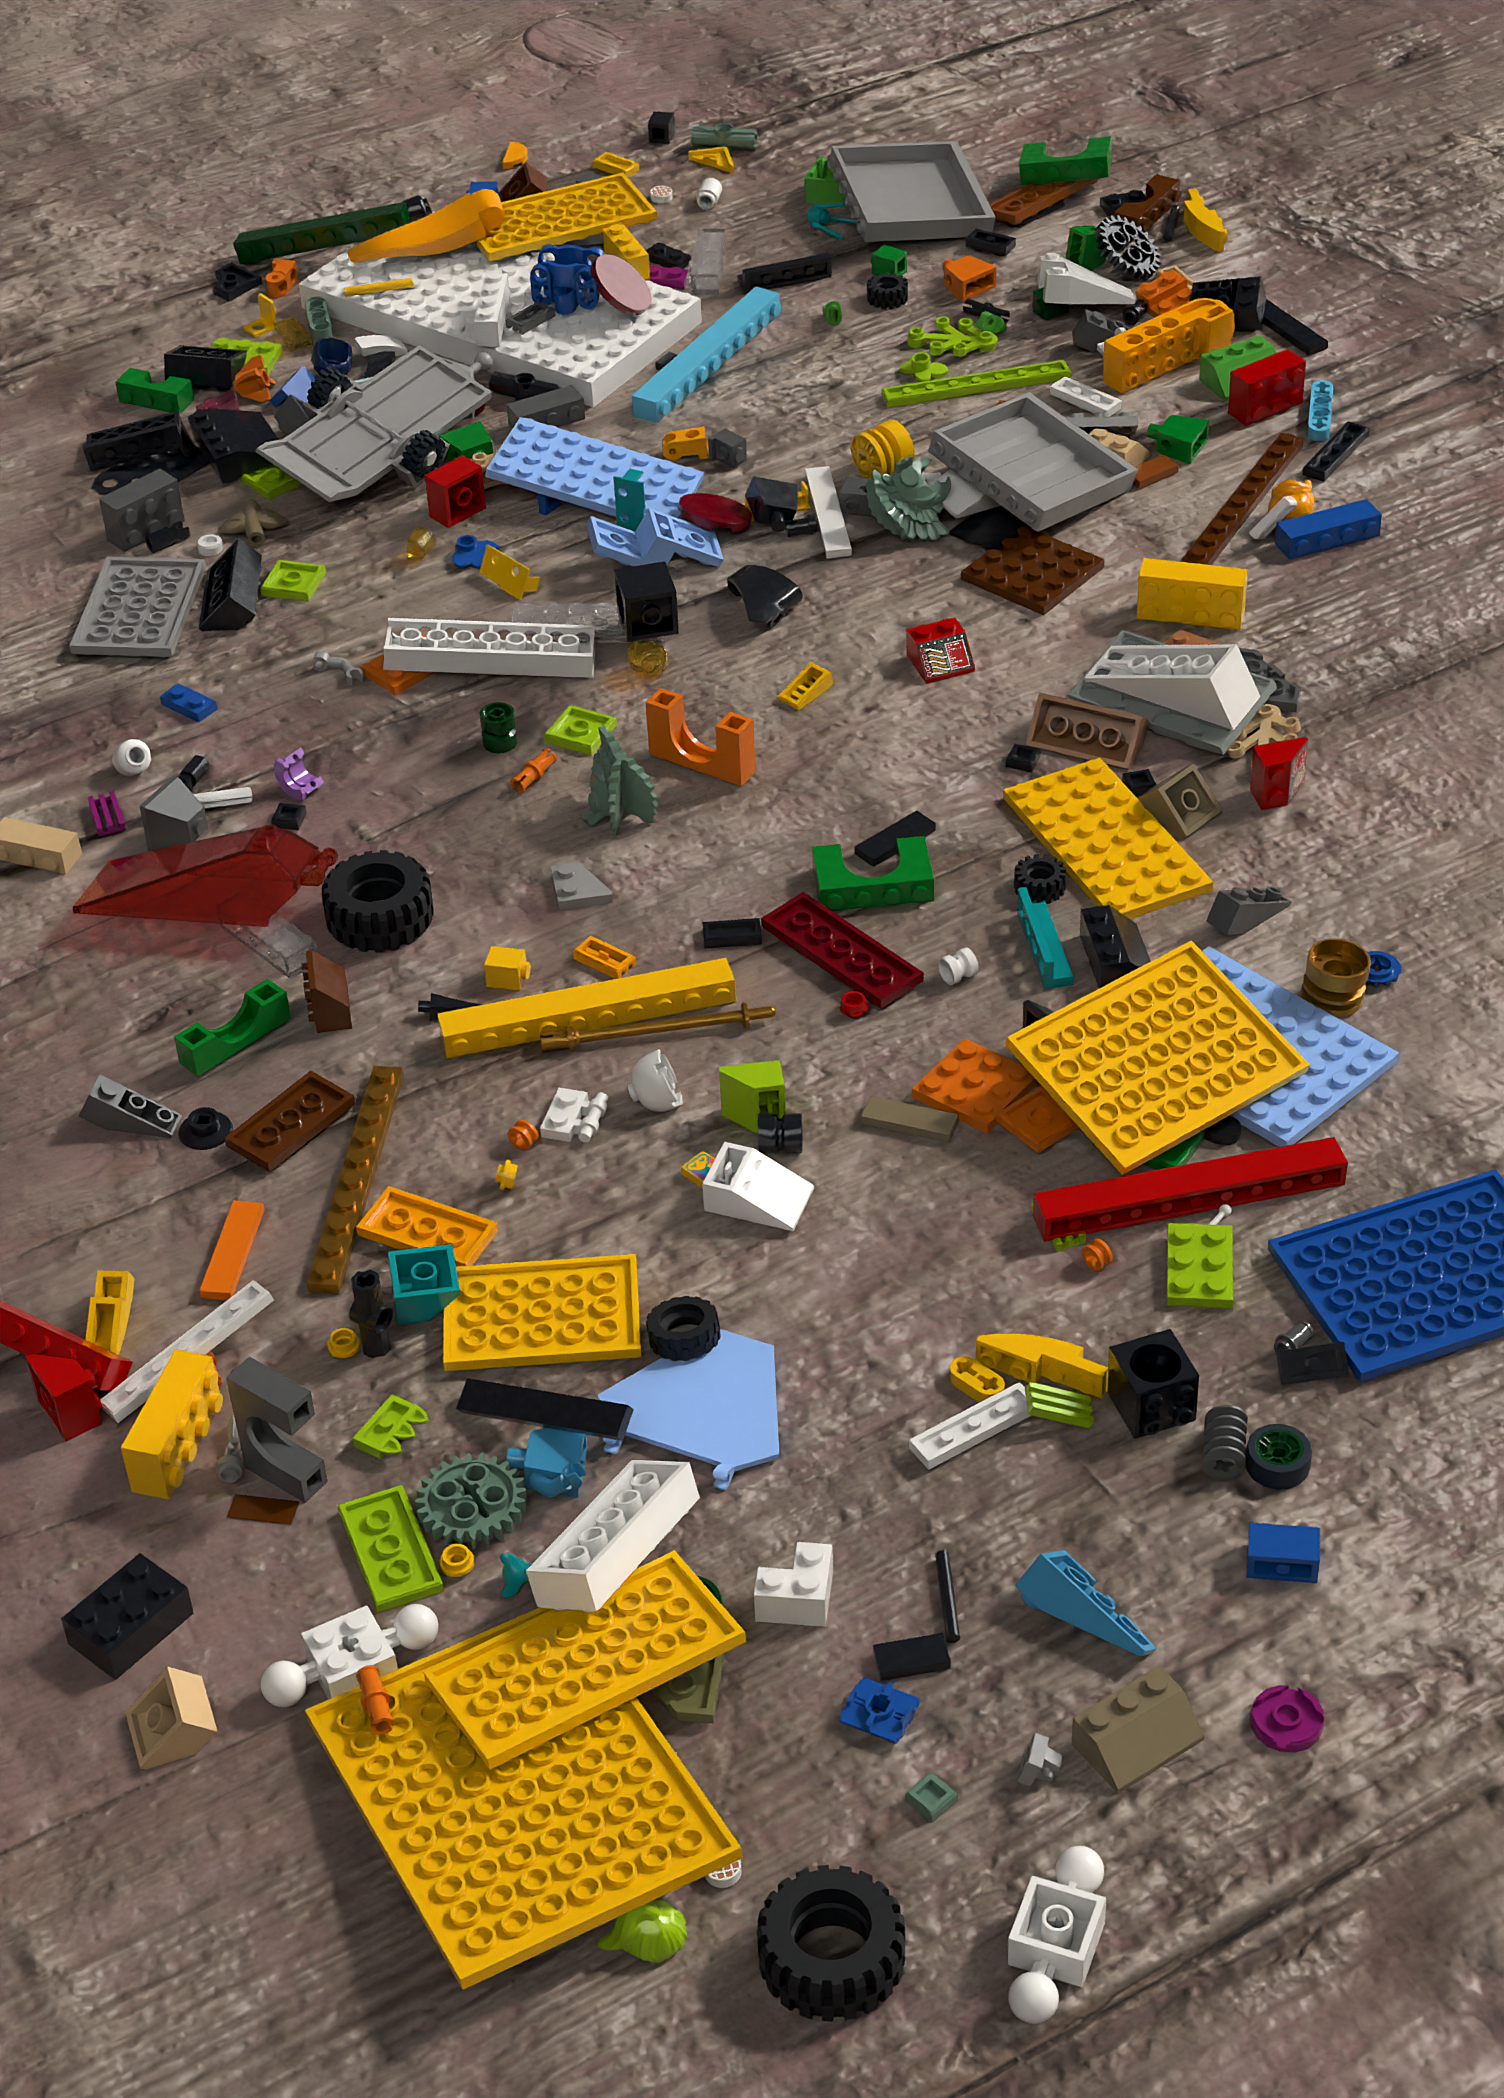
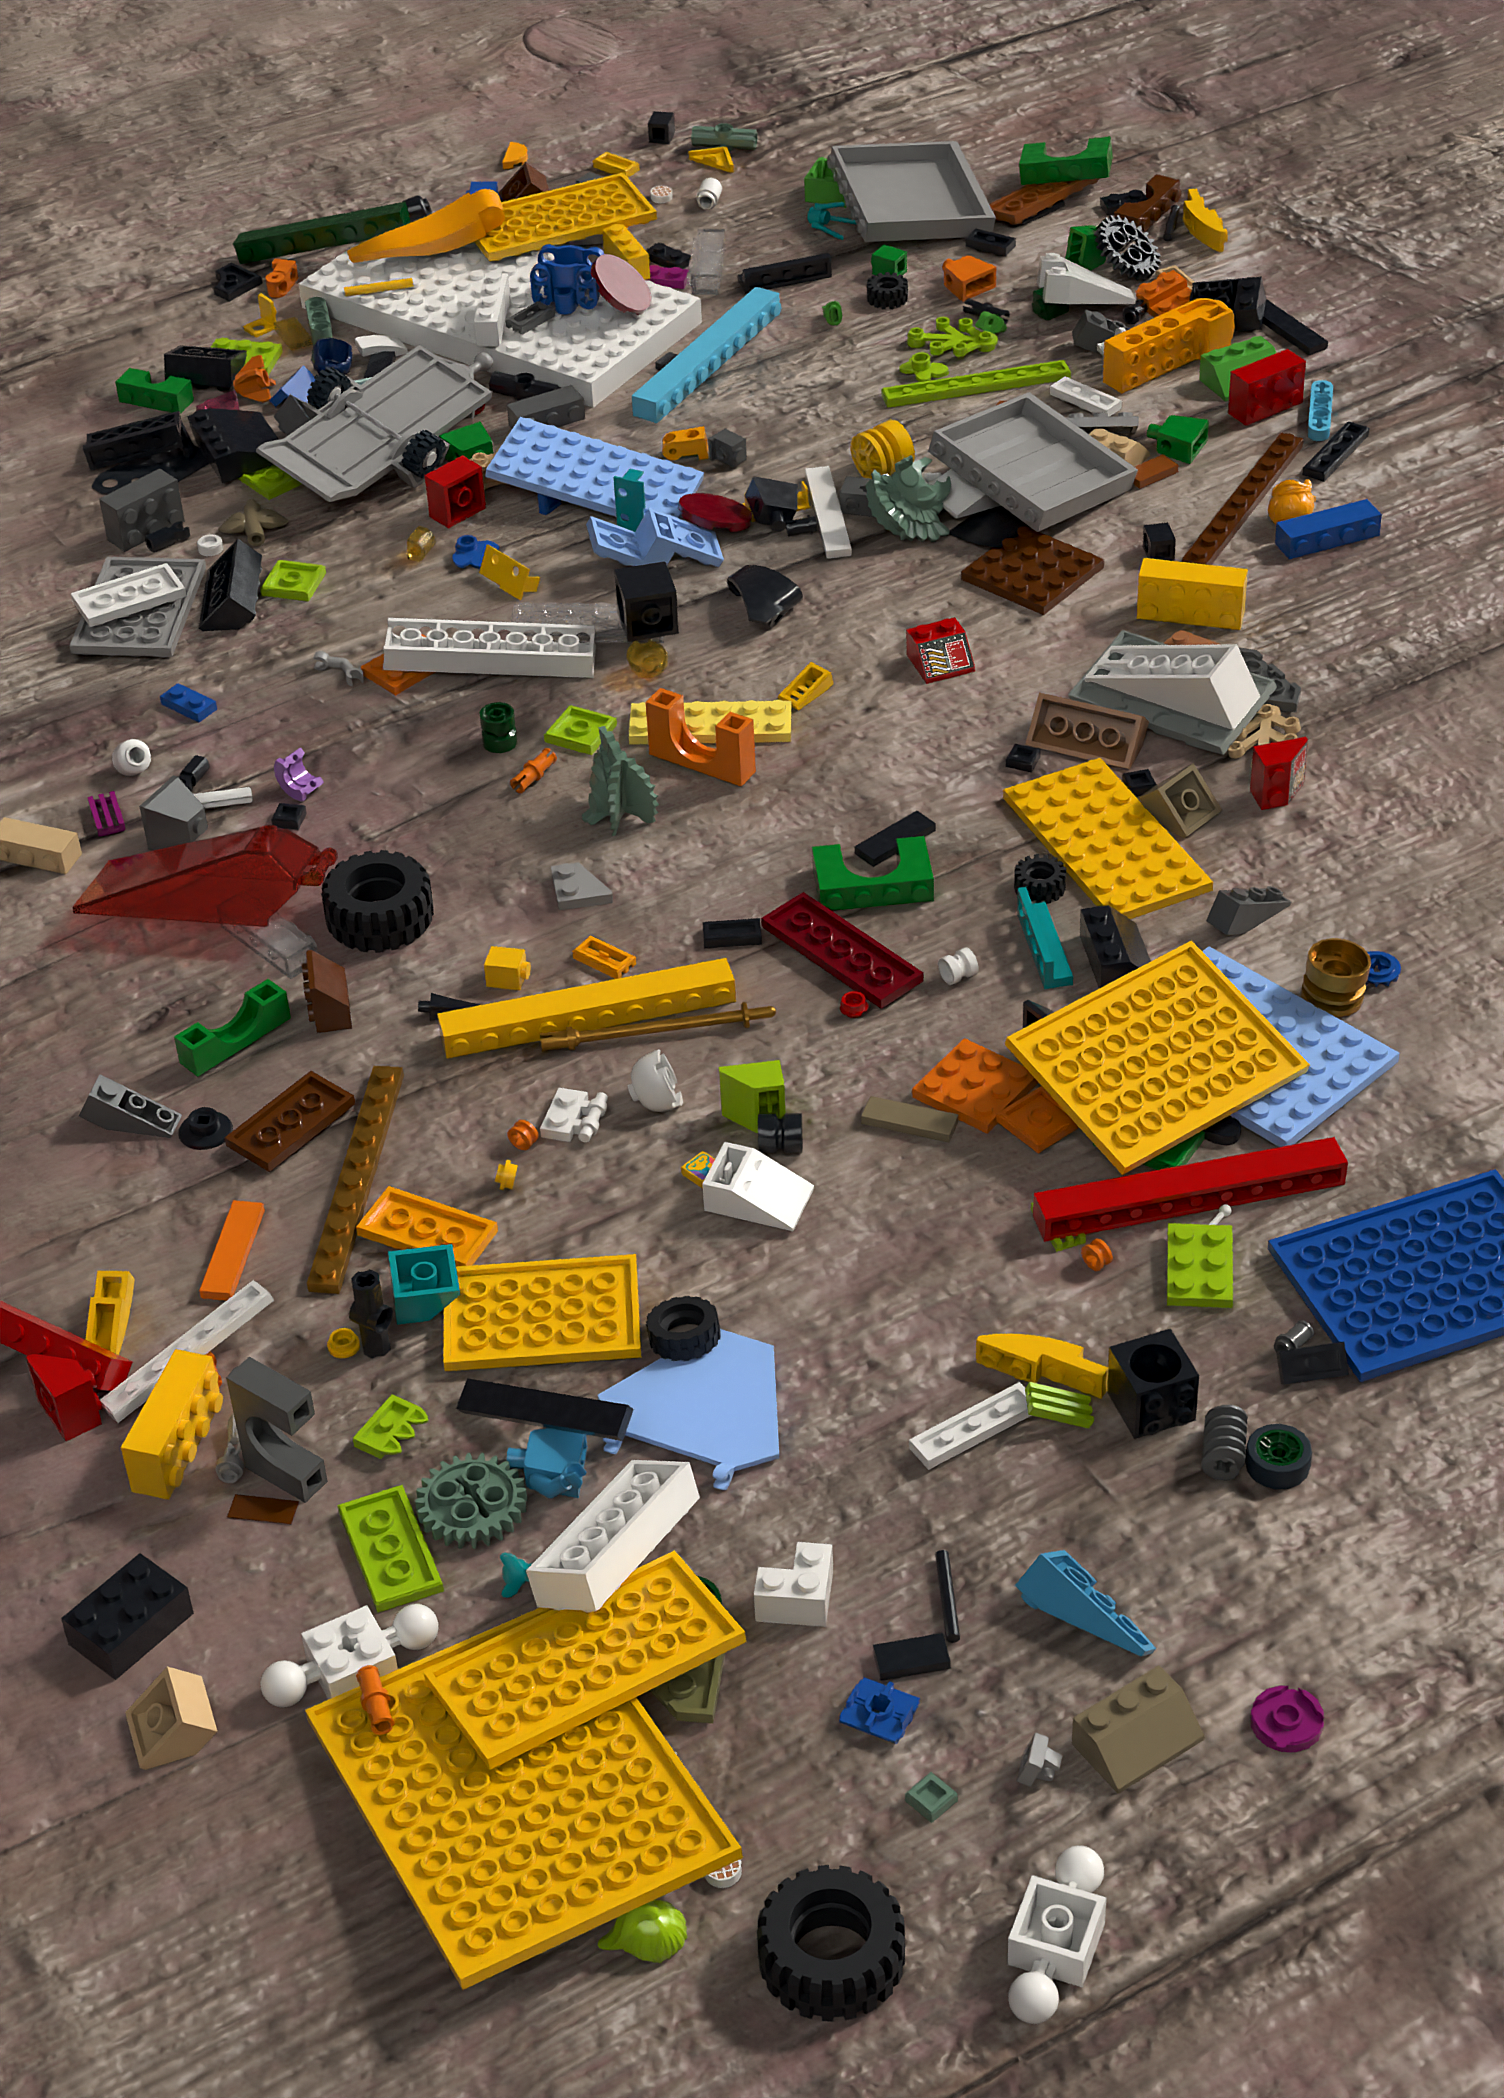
(128, 595): none -> white plate
(453, 1554): yellow plate -> none
(770, 719): none -> light yellow plate
(978, 1379): yellow beam -> none
(1159, 541): none -> black brick
(1275, 515): white tile -> none
(1283, 1552): blue brick -> none

